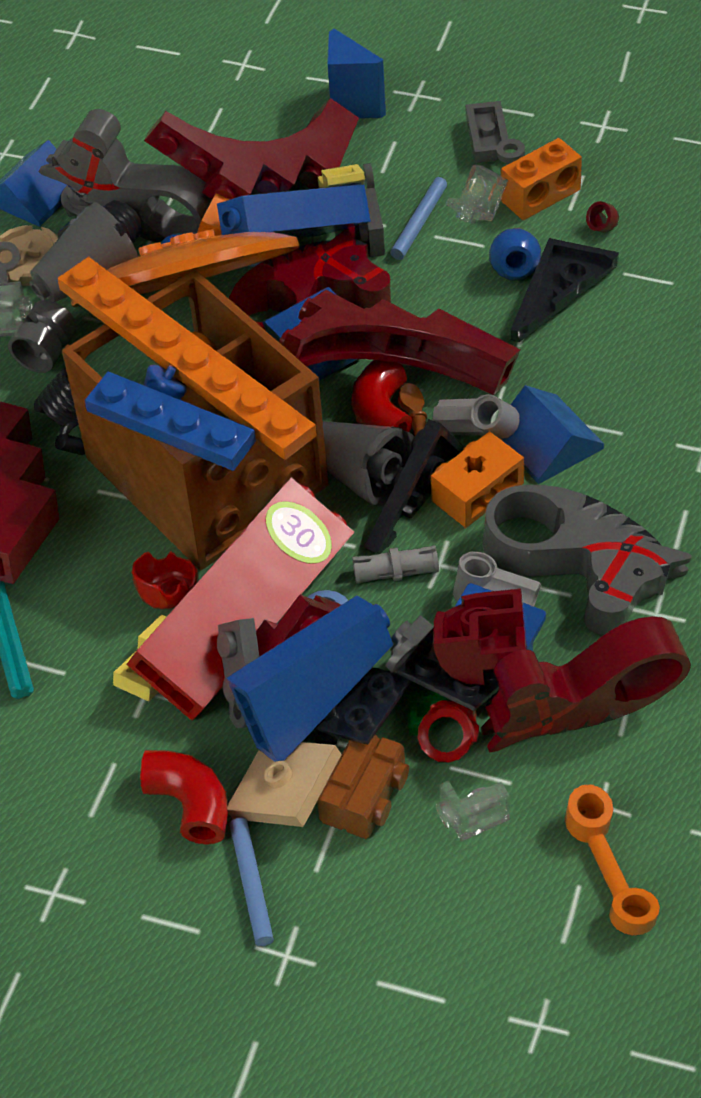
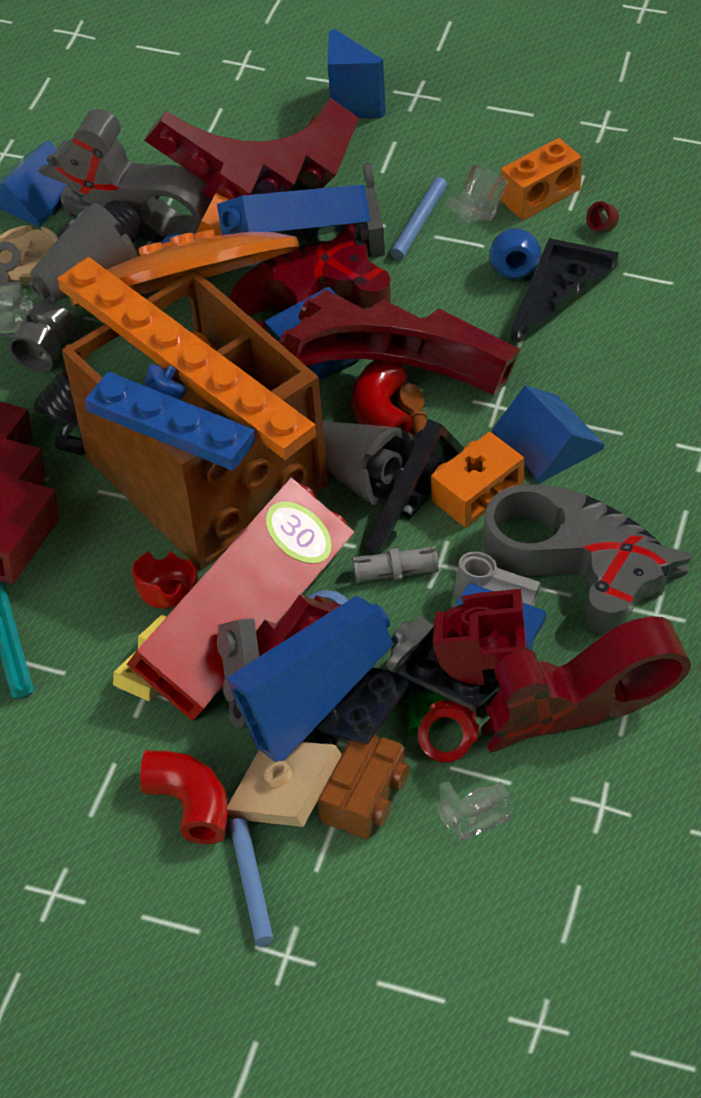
(341, 176): light yellow slope -> none
(475, 416): light grey piece -> none
(490, 135): dark grey hinge -> none
(588, 820): orange piece -> none

